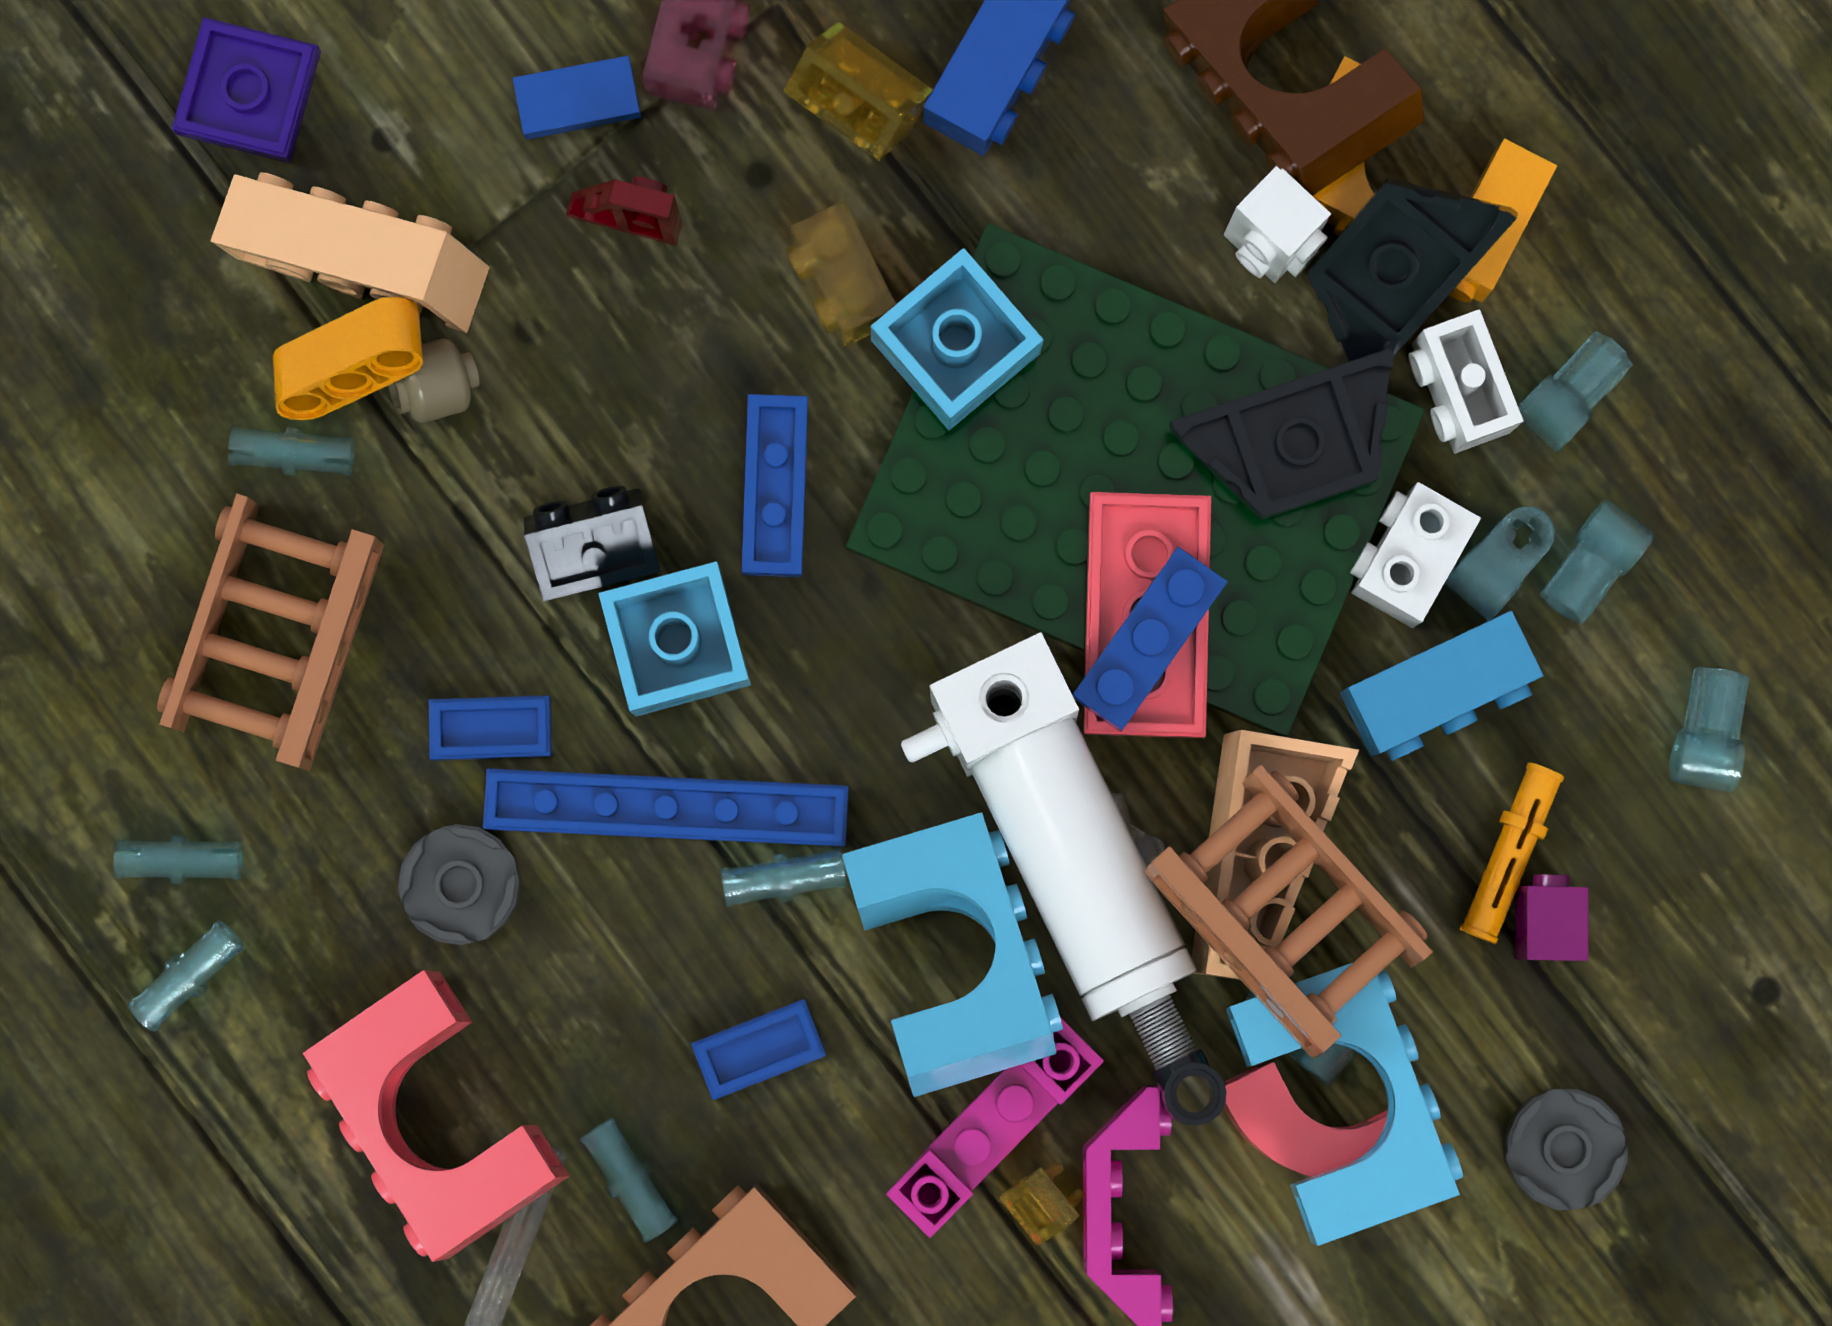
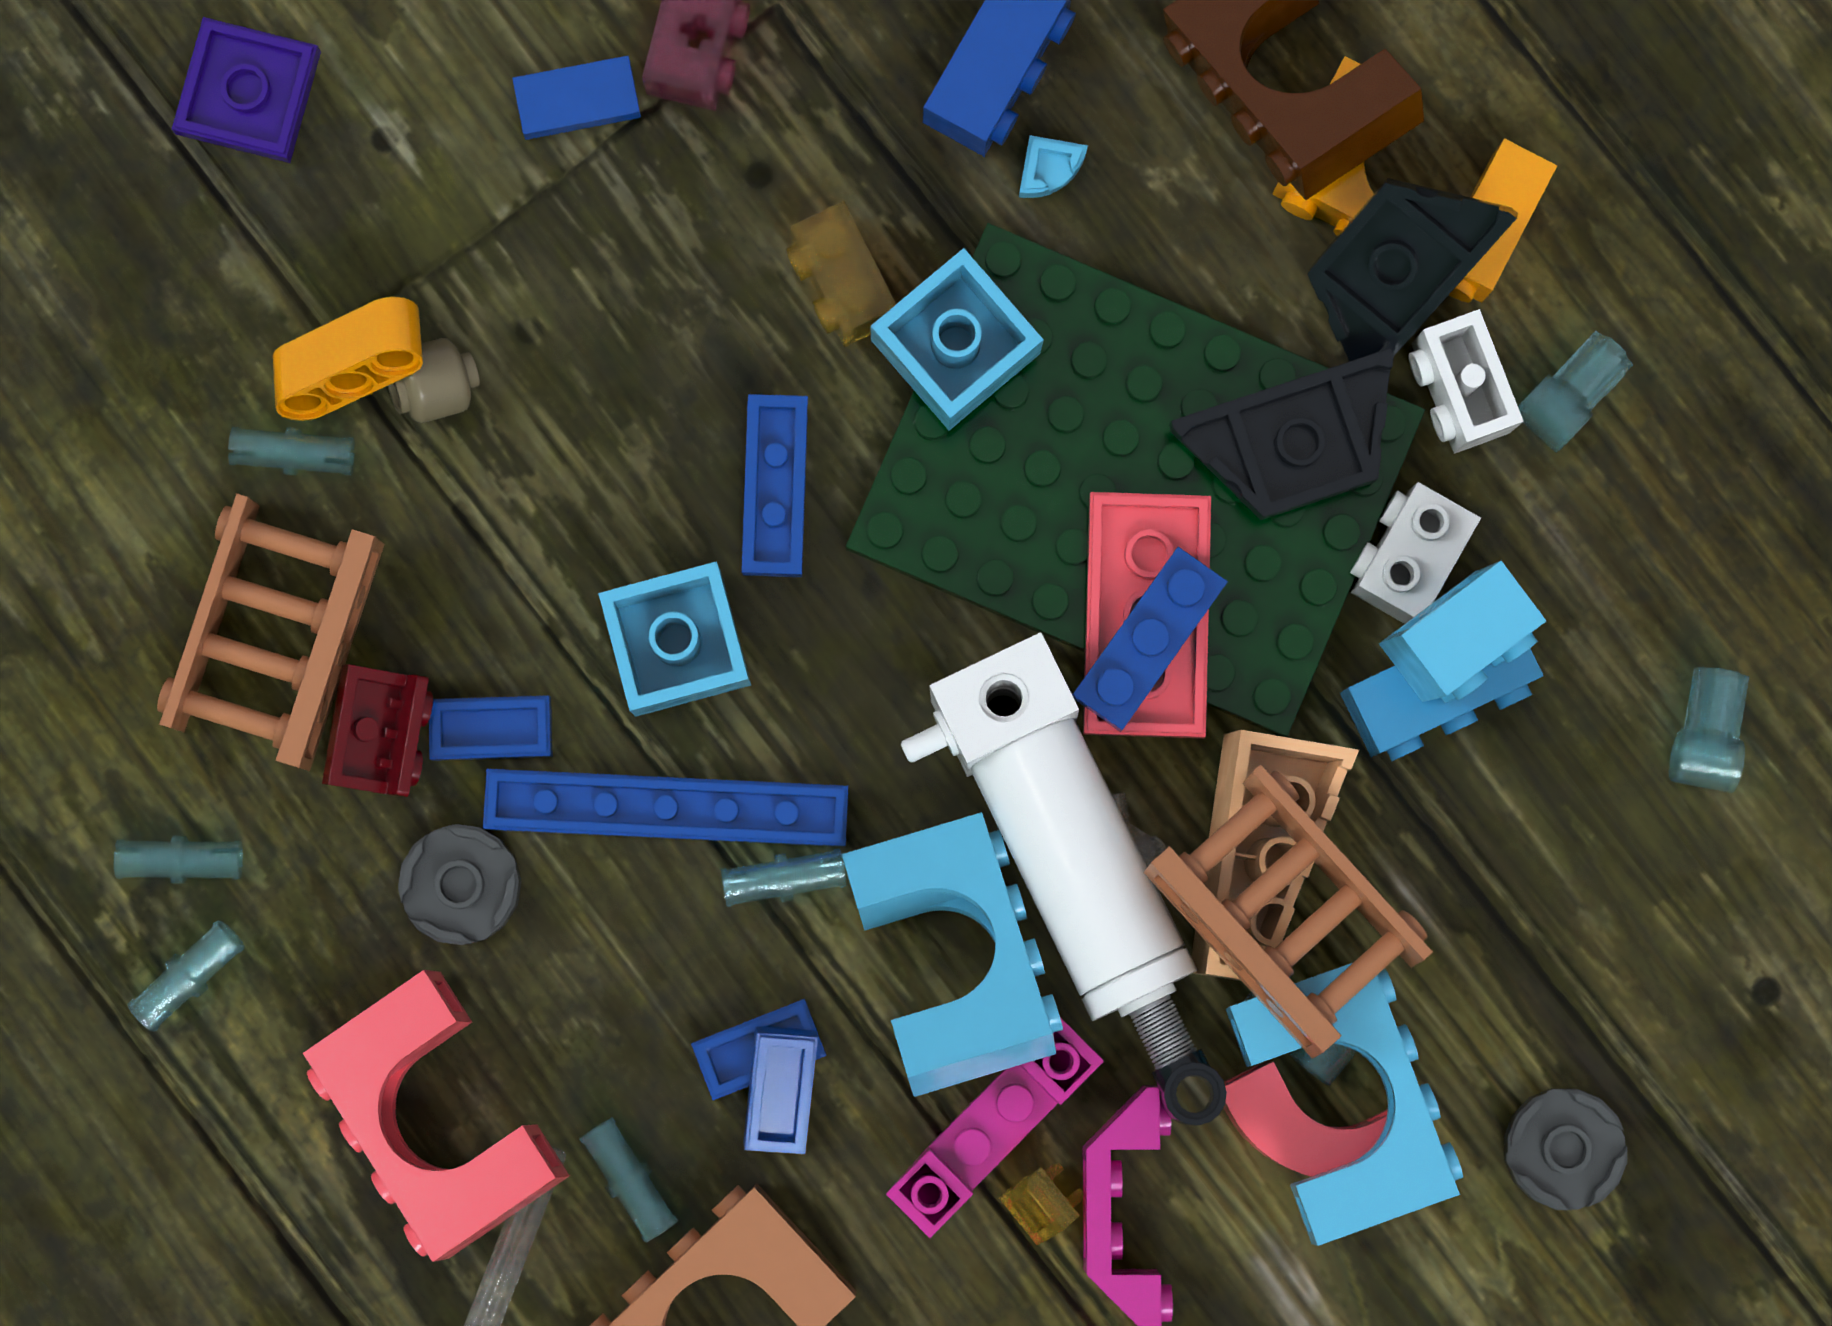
(350, 246): light nougat wedge -> none
(377, 731): none -> dark red bracket
(590, 542): bracket -> none
(632, 207): dark red wing -> none
(780, 1090): none -> tile
(858, 90): clear yellow brick -> none
(1049, 166): none -> medium azure tile
(1277, 227): white brick -> none
(1463, 632): none -> medium azure brick
(1495, 567): clear light blue piece -> none
(1512, 852): light orange pin -> none
(1551, 920): magenta brick -> none
(1604, 549): clear light blue piece -> none

